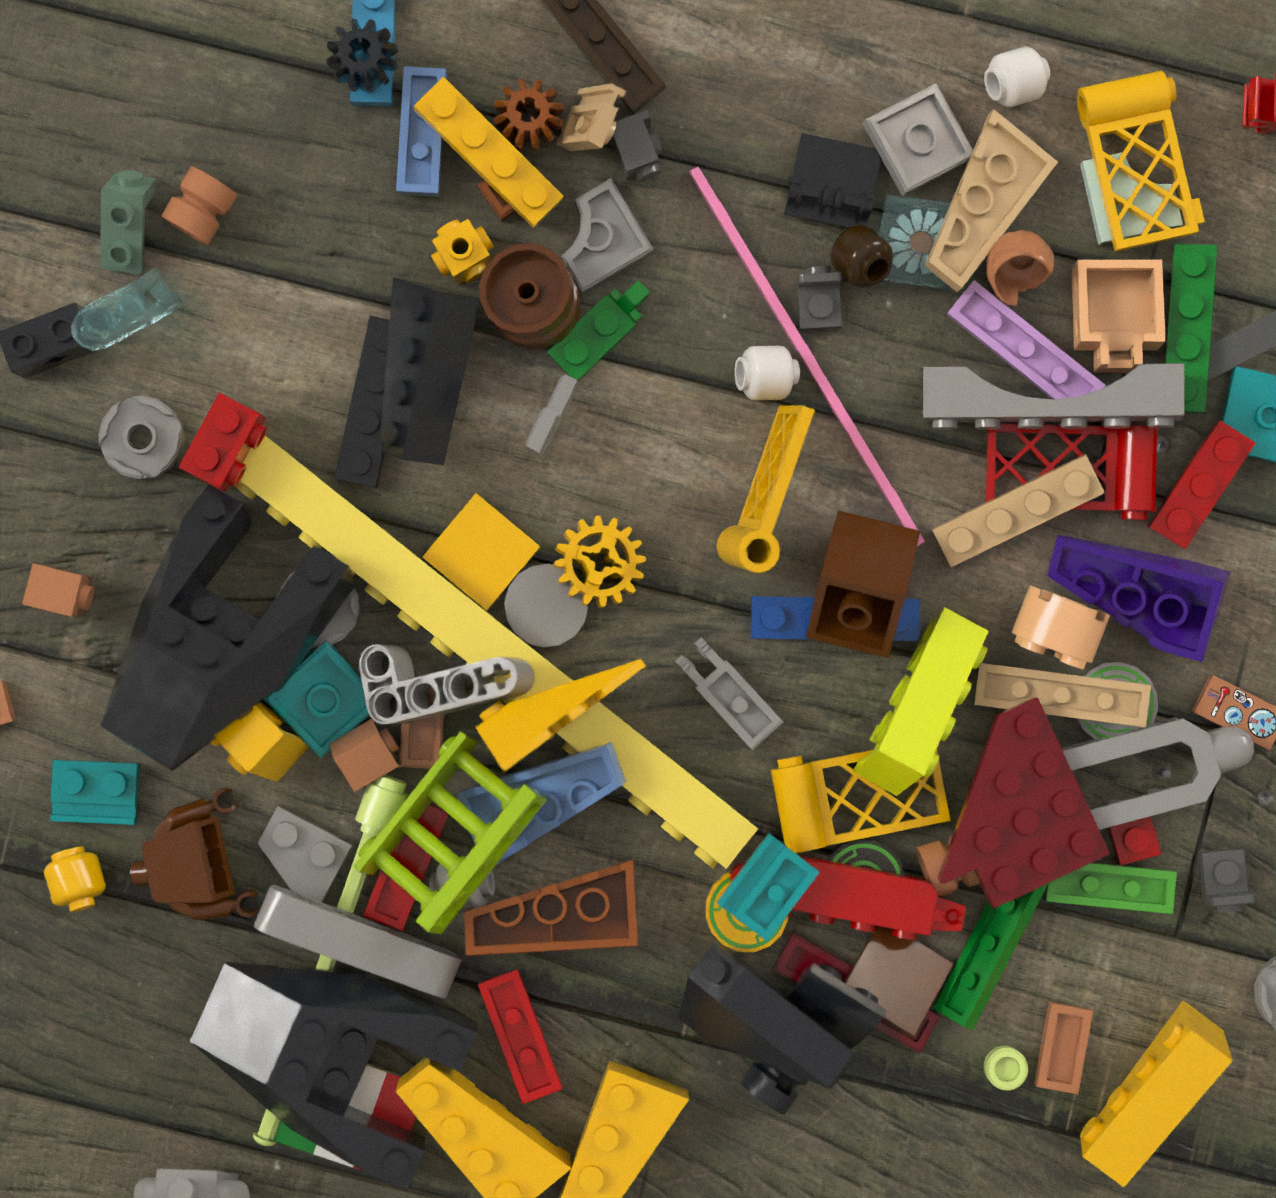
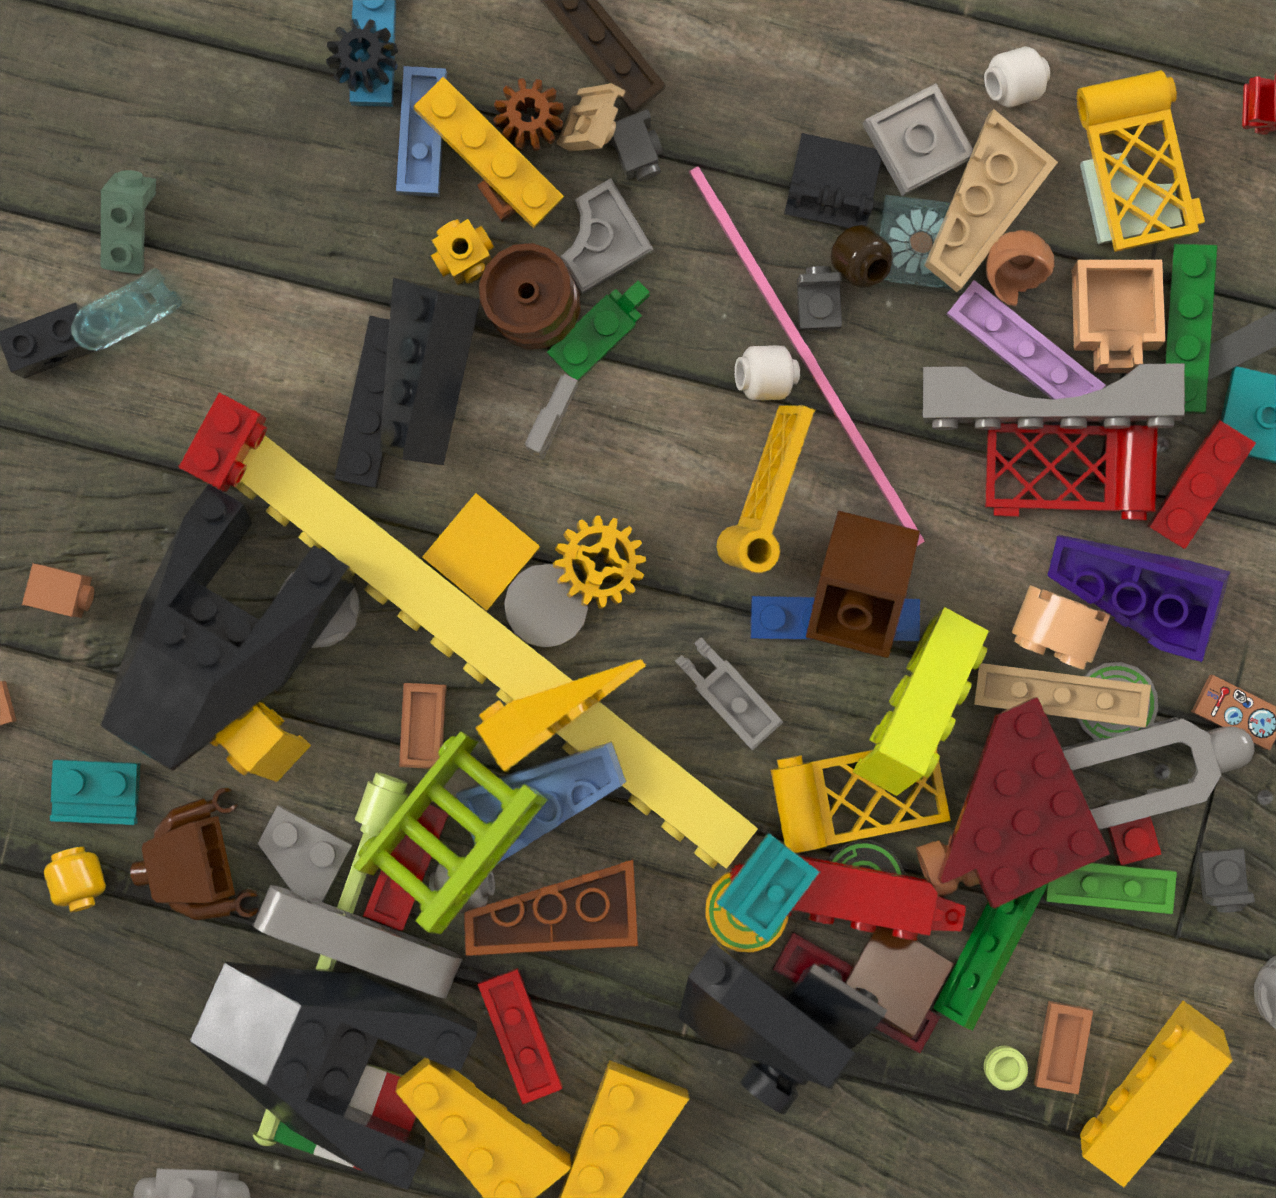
(116, 437): light grey tile -> none
(199, 205): nougat wheel -> none
(321, 699): teal plate -> none
(365, 754): nougat brick -> none
(448, 685): light grey beam -> none
(1018, 510): tan plate -> none

